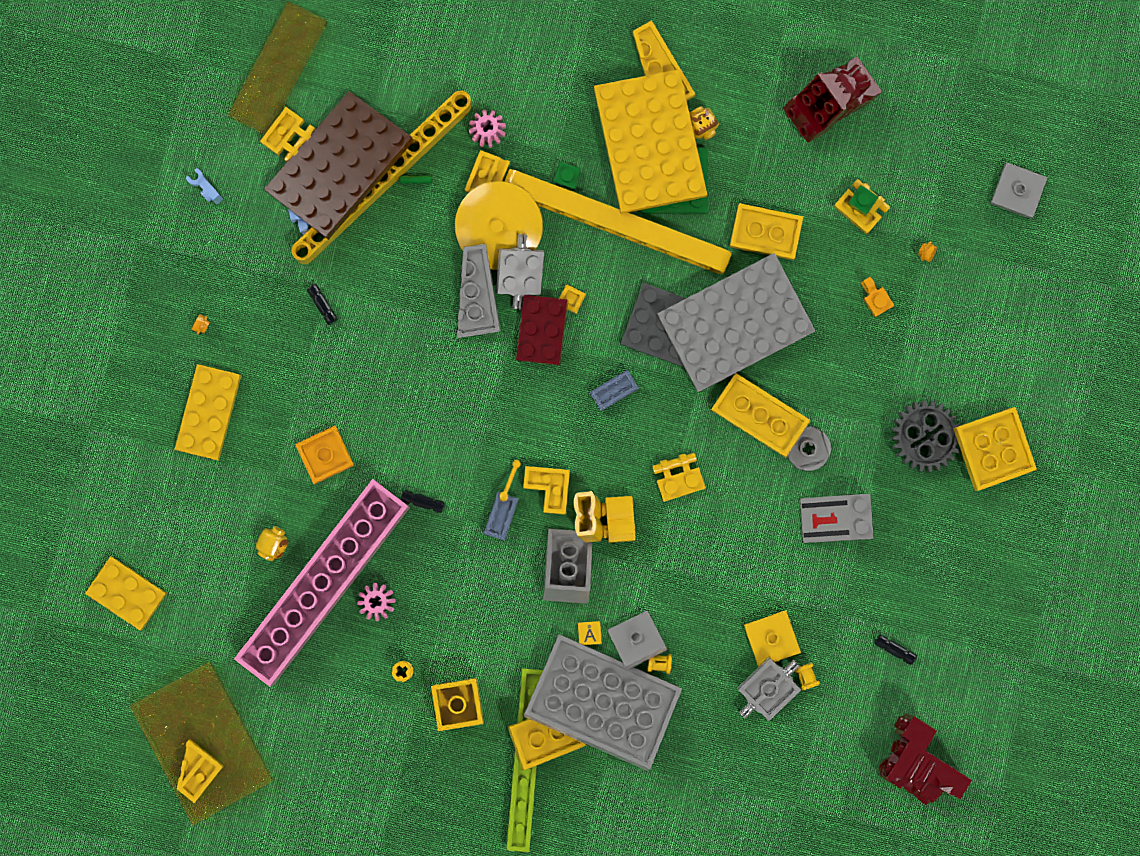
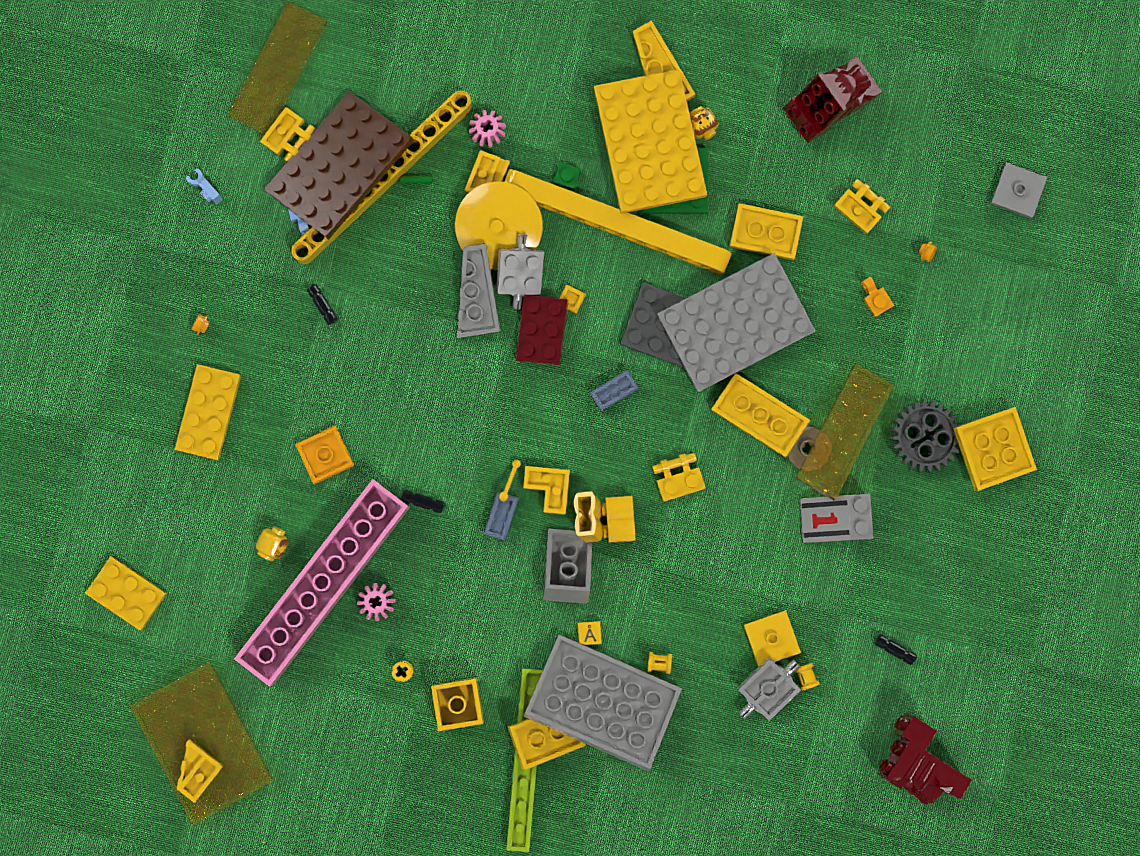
(637, 640): light grey plate -> none
(844, 432): none -> clear yellow plate
(863, 200): green plate -> none

